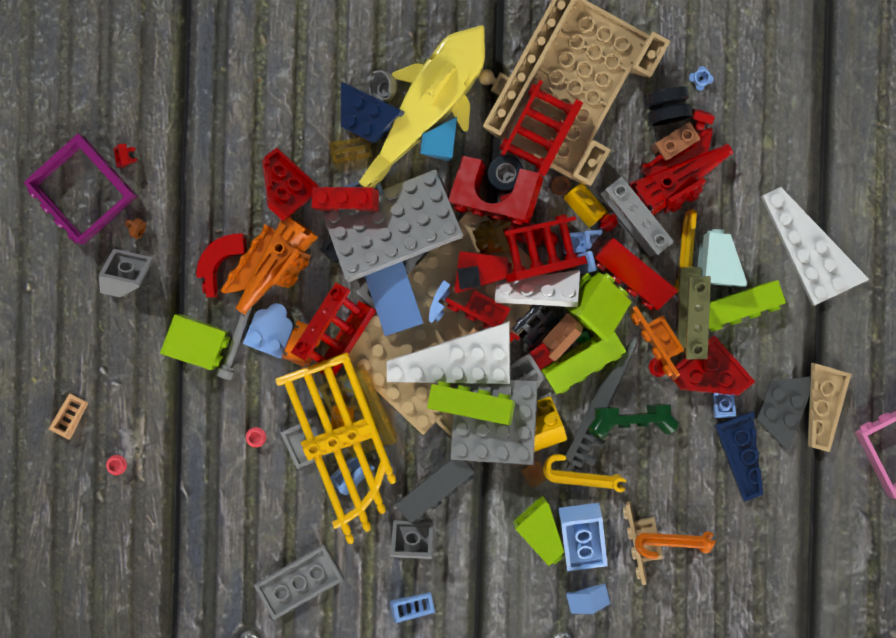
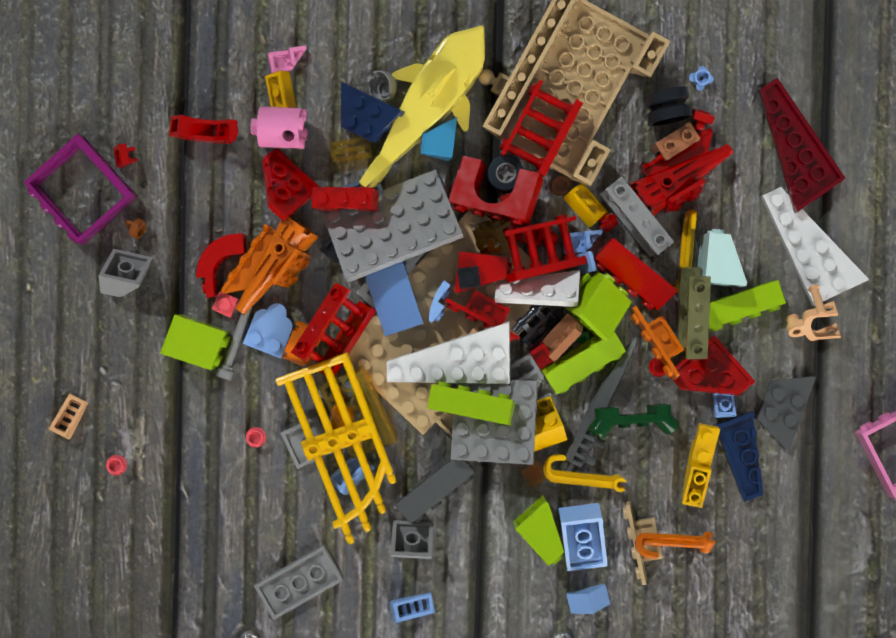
(203, 130): none -> red arch
(225, 304): none -> coral plate
(280, 89): none -> yellow slope
(280, 127): none -> bright pink cylinder
(285, 59): none -> bright pink slope
(699, 464): none -> yellow slope
(802, 156): none -> dark red wing
(803, 326): none -> light nougat piece
(826, 401): tan wing -> none

